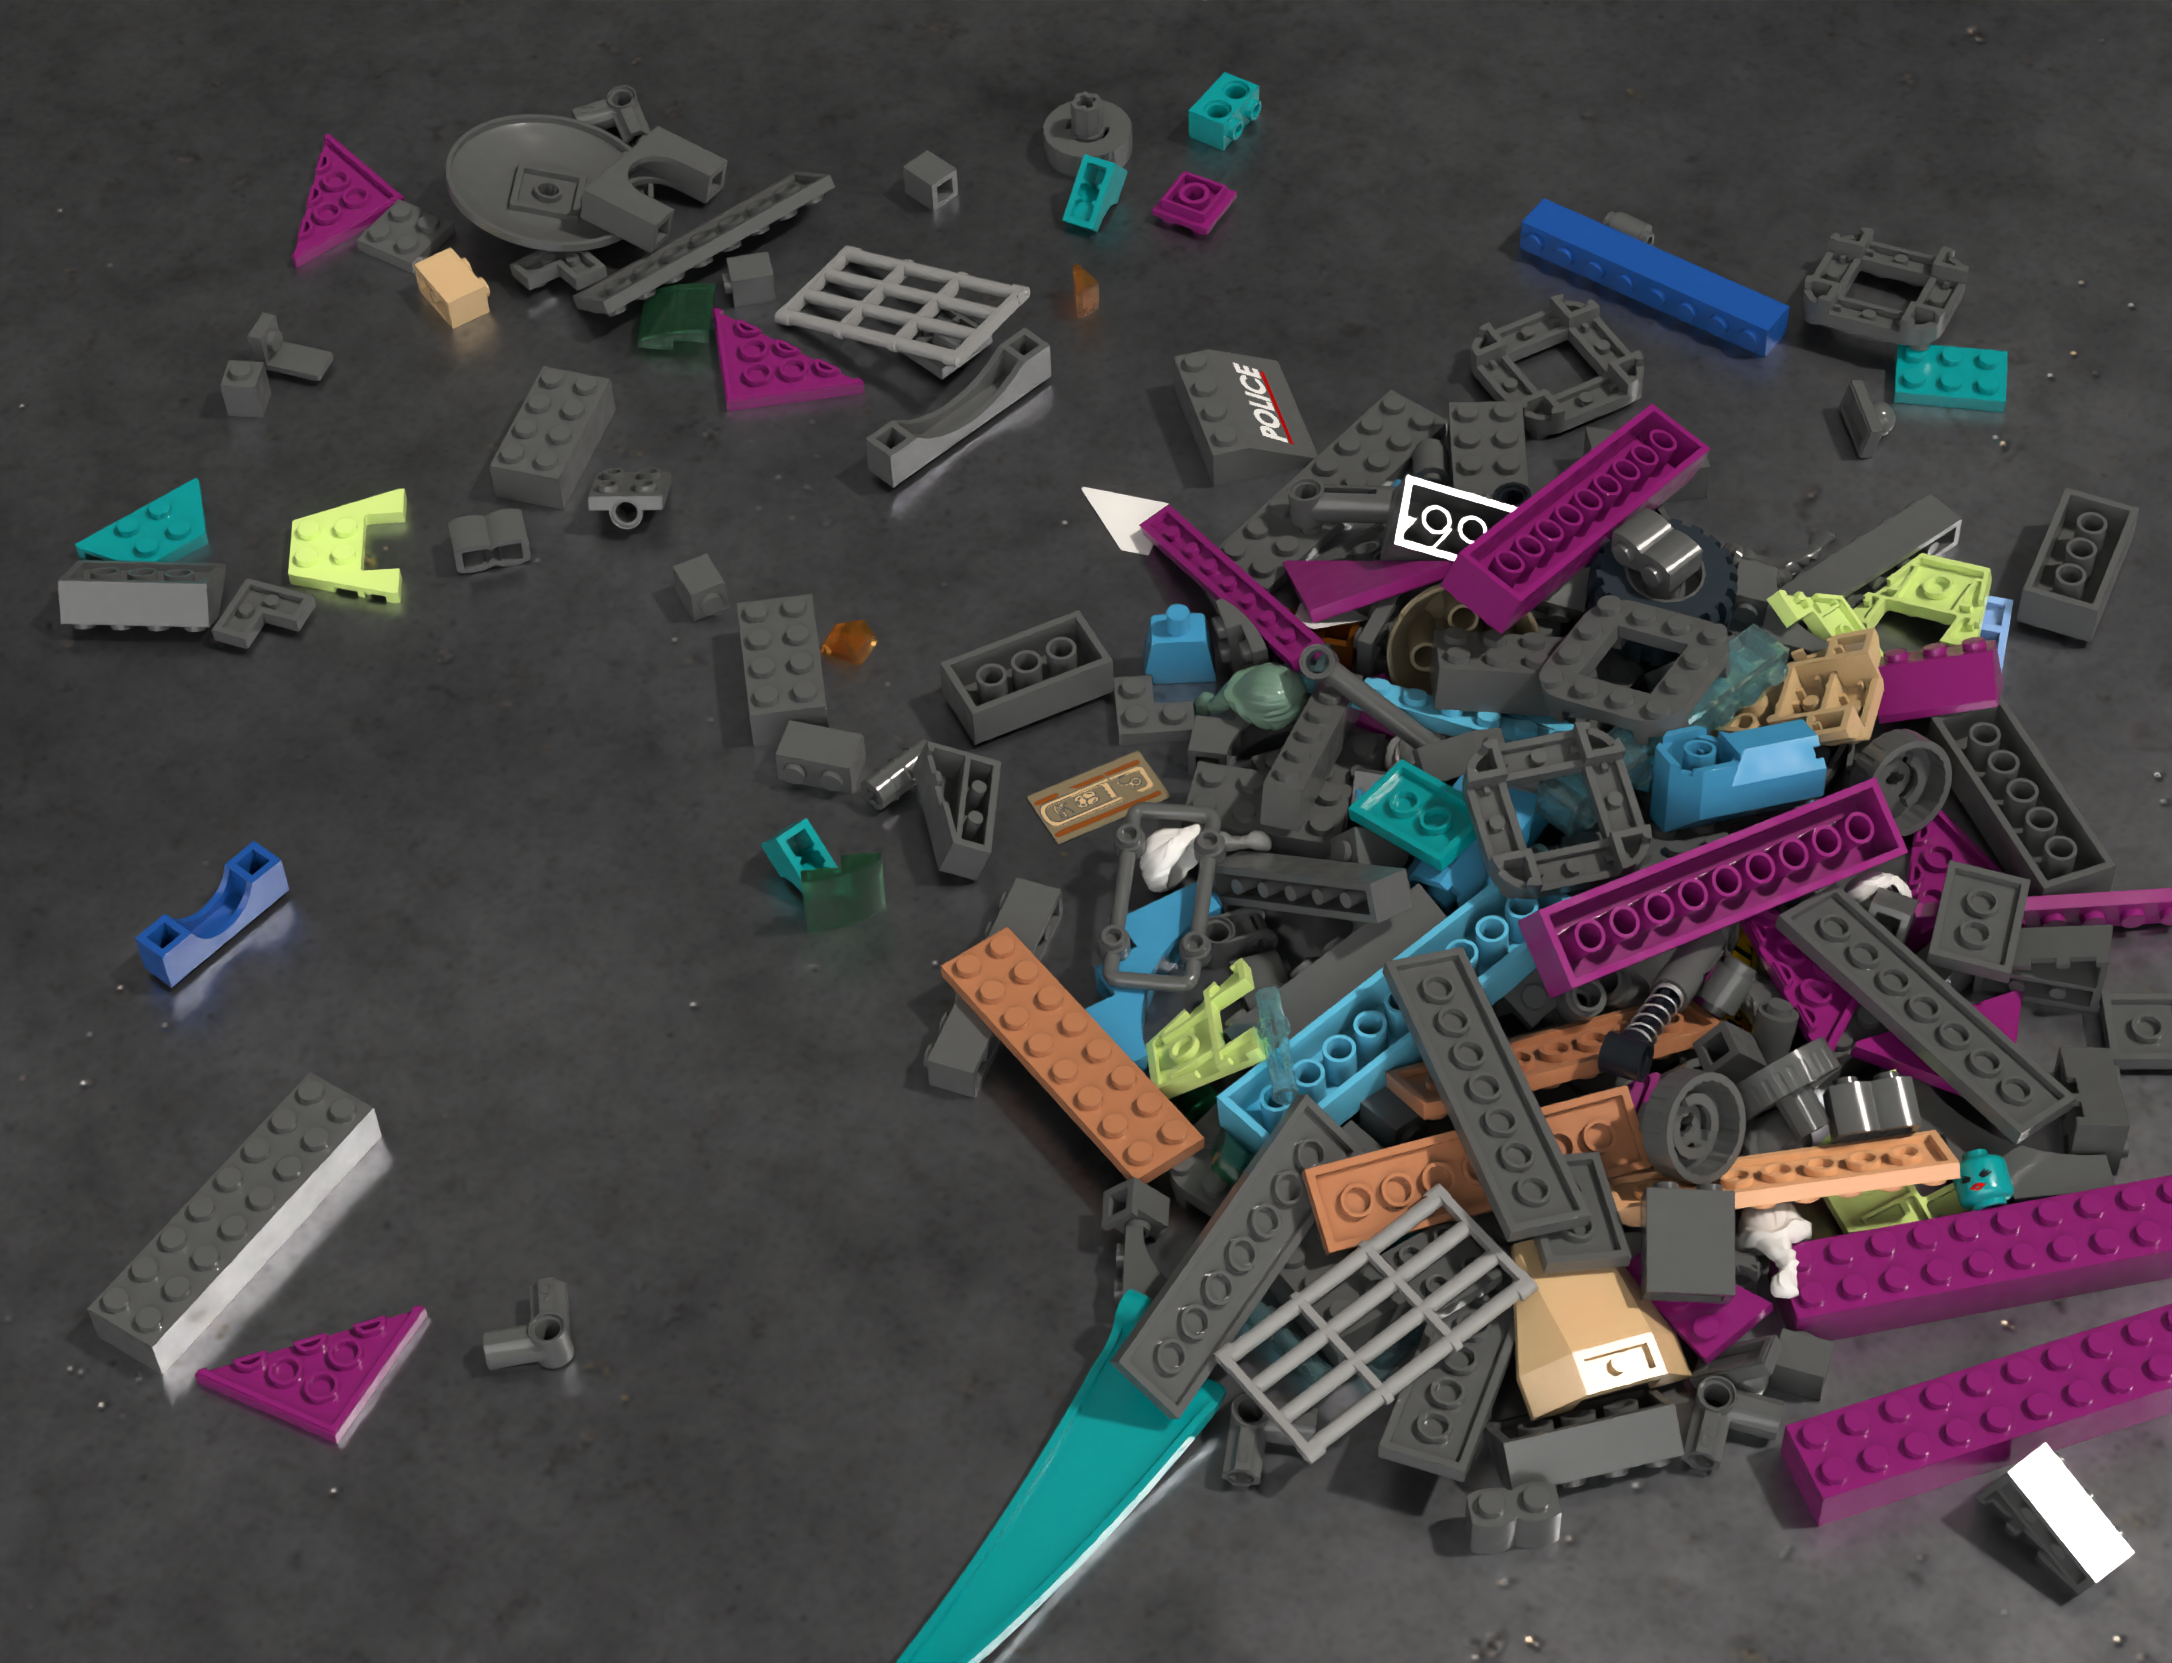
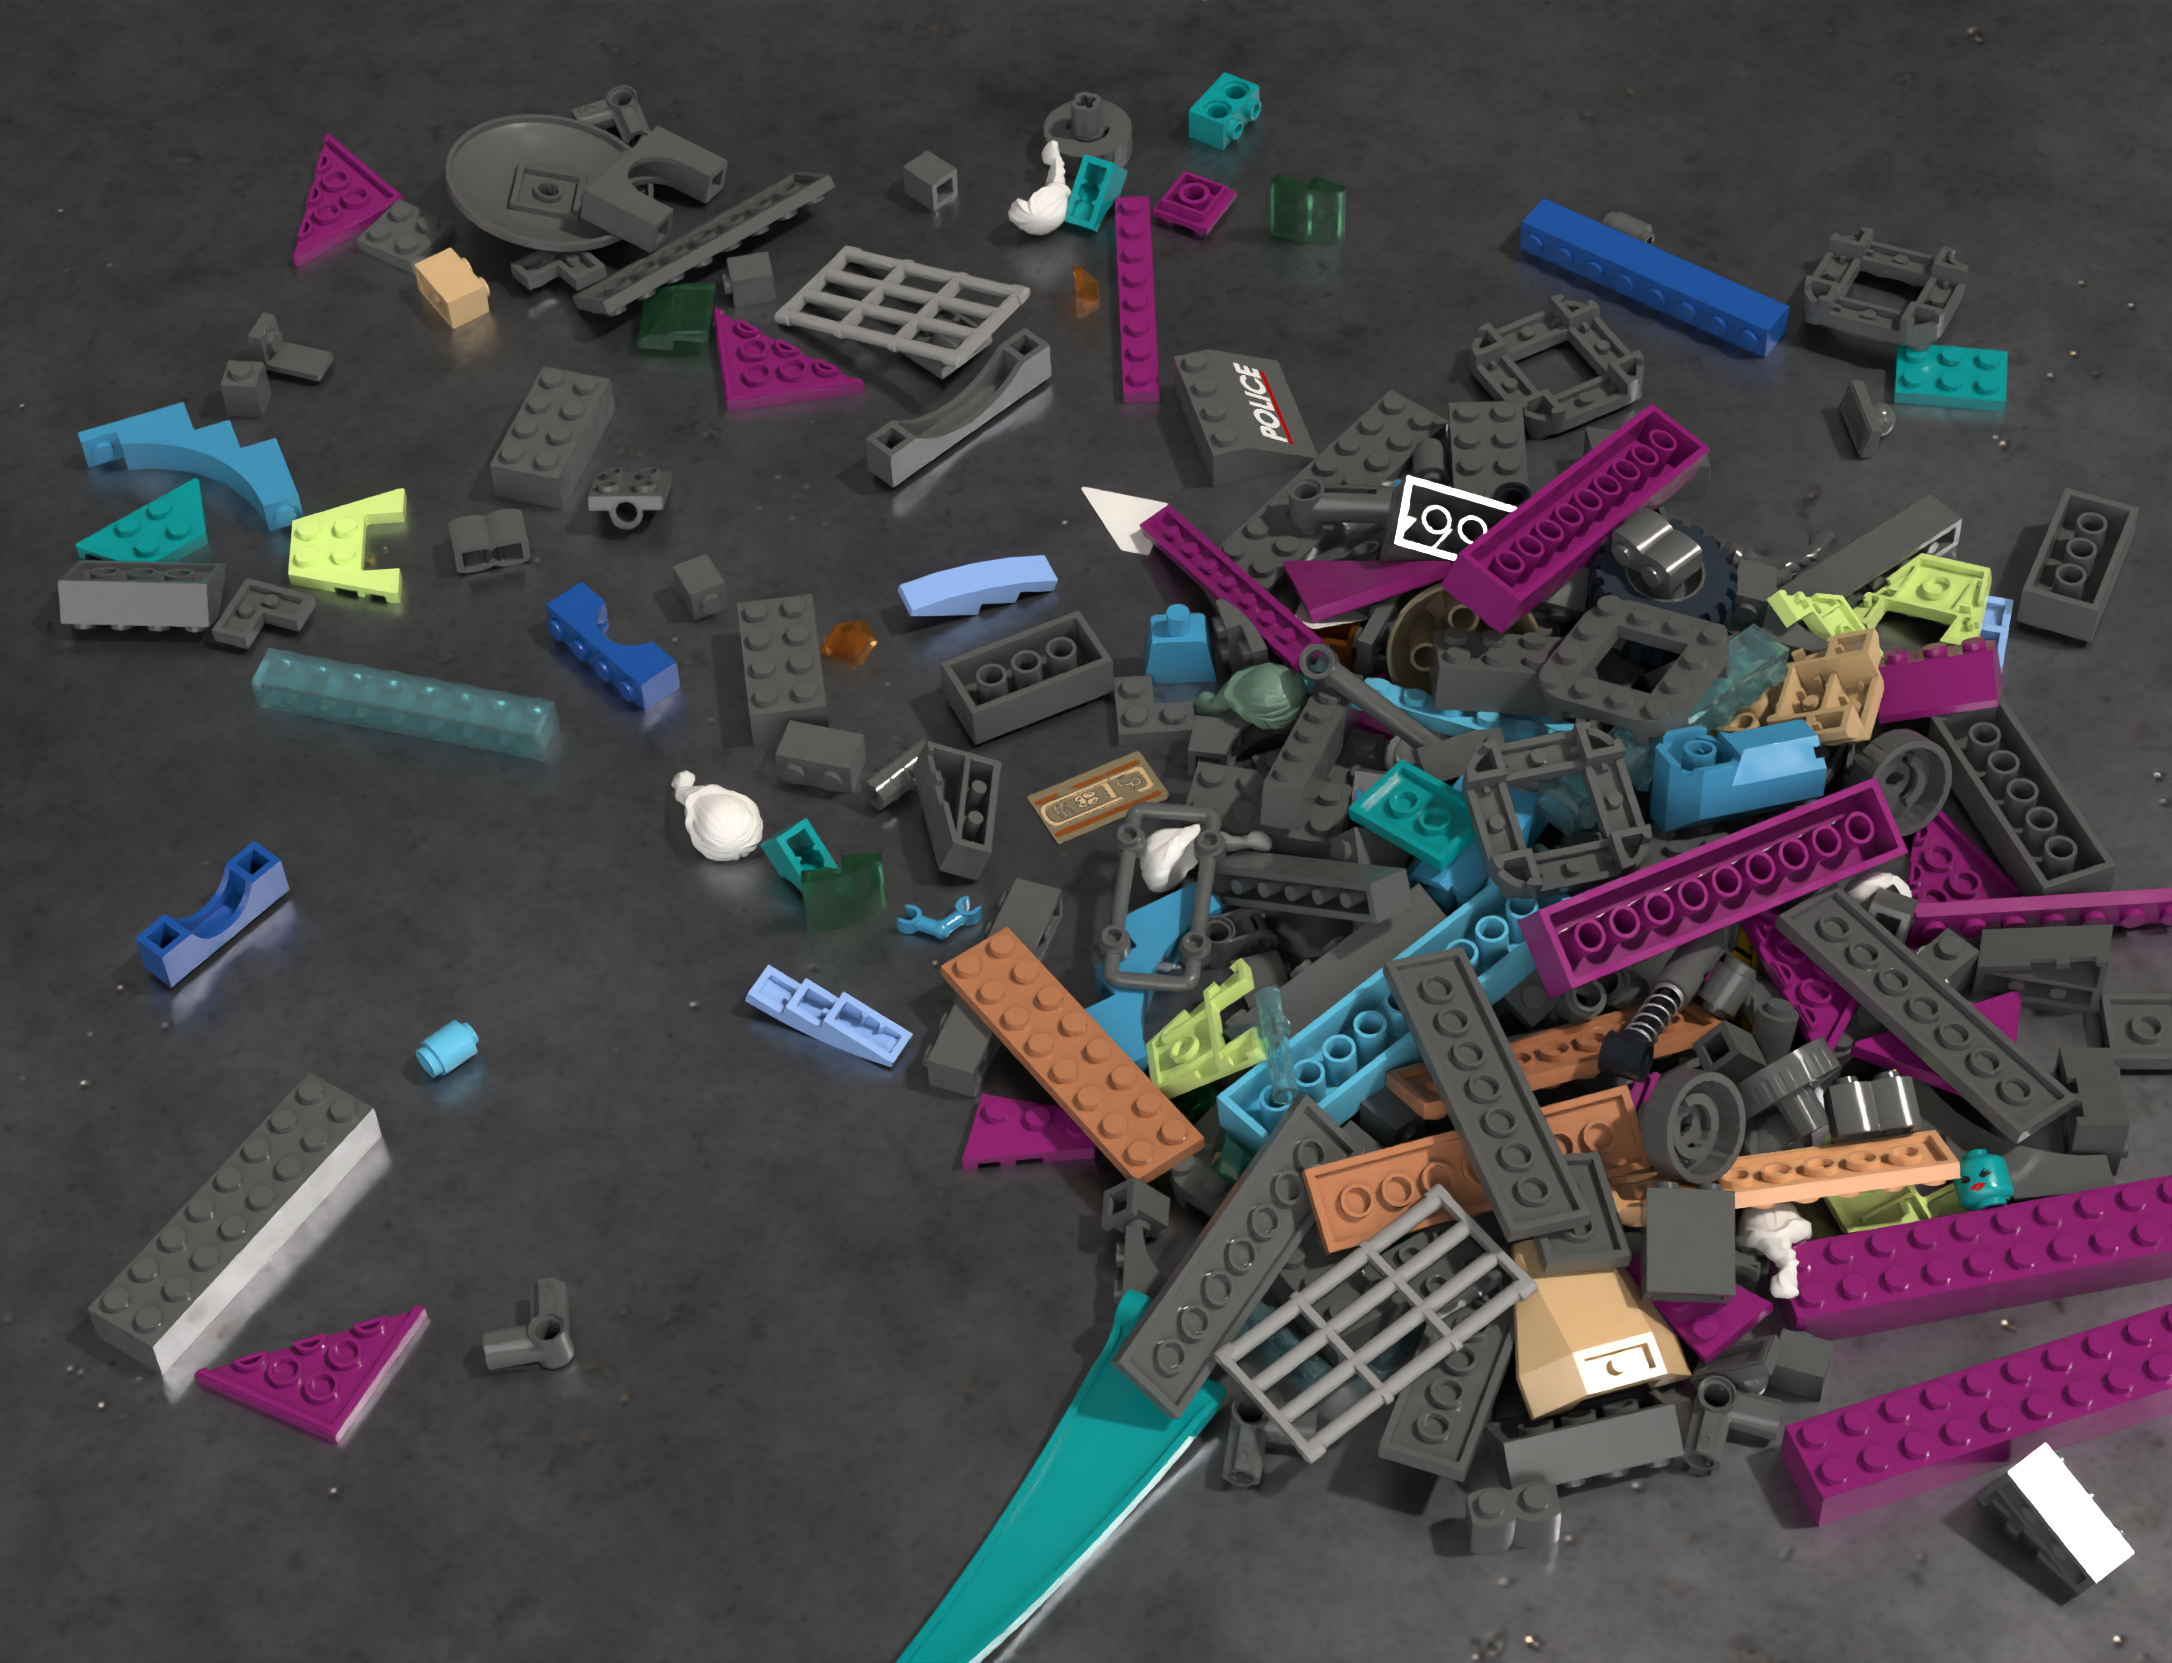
(169, 442): none -> dark azure arch
(406, 704): none -> clear light blue brick
(447, 1048): none -> medium azure brick
(639, 671): none -> blue arch
(718, 820): none -> white hair
(830, 1019): none -> light blue slope
(942, 928): none -> dark azure arm
(969, 586): none -> light blue slope
(1023, 1130): none -> magenta wing
(1048, 205): none -> white hair
(1136, 300): none -> magenta plate
(1308, 211): none -> clear green slope
(1978, 921): dark grey plate -> none

